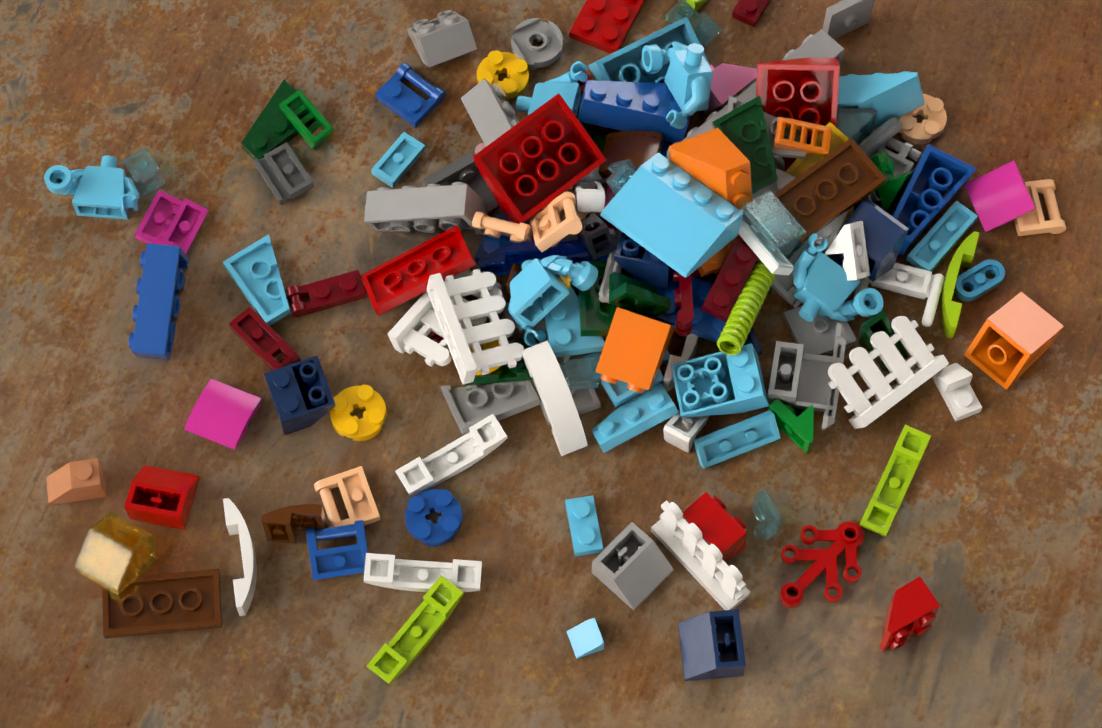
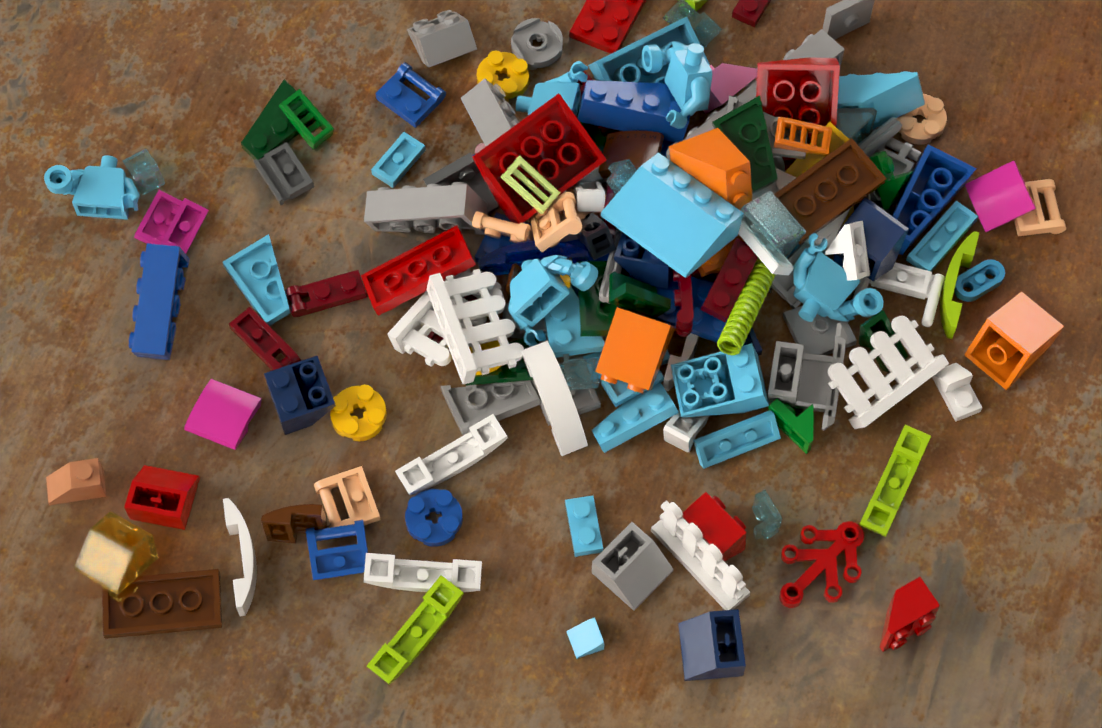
(512, 169): none -> yellowish green tile

